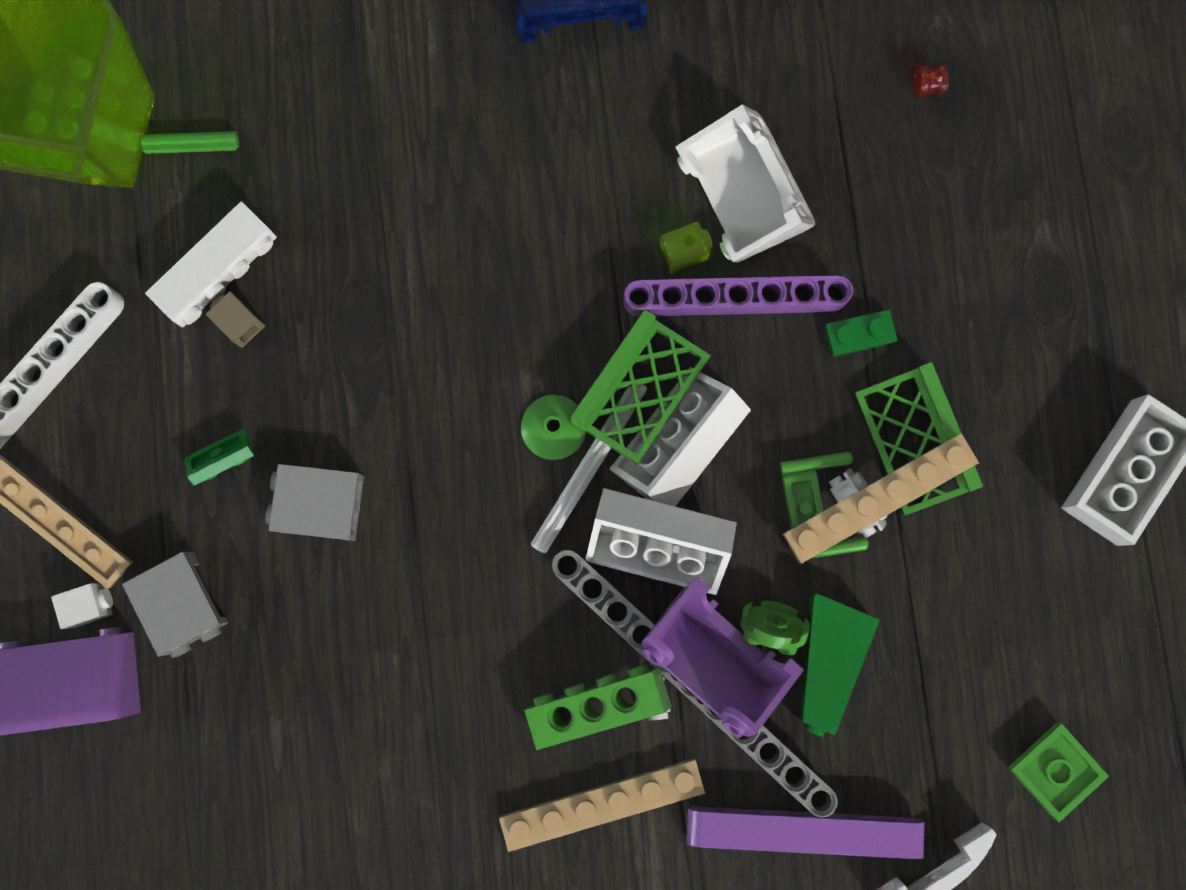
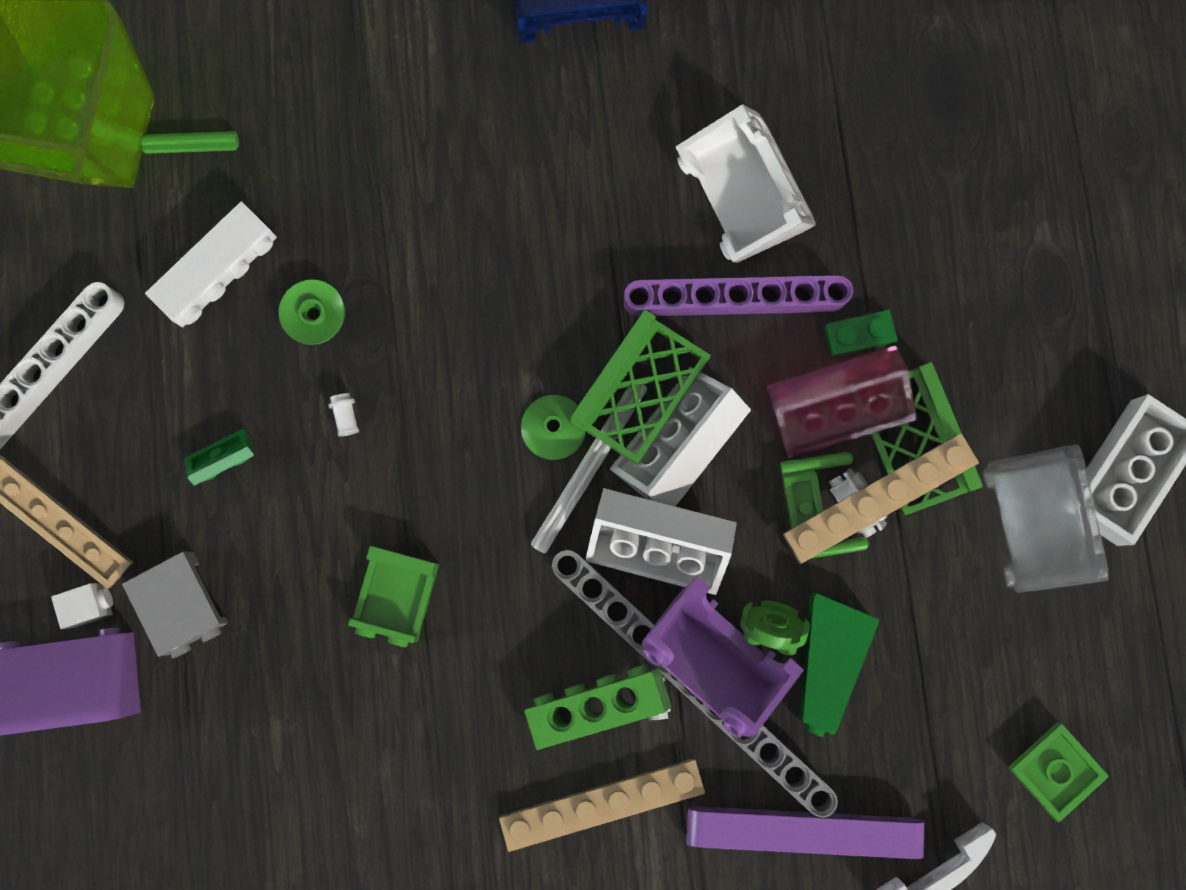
(234, 319): dark tan brick -> none
(303, 299): none -> bright green dish
(315, 502): light grey panel -> none
(344, 414): none -> white pin
(394, 596): none -> bright green panel
(686, 246): clear neon green brick -> none
(842, 401): none -> clear pink slope
(931, 80): clear red wheel -> none
(1048, 520): none -> clear windscreen

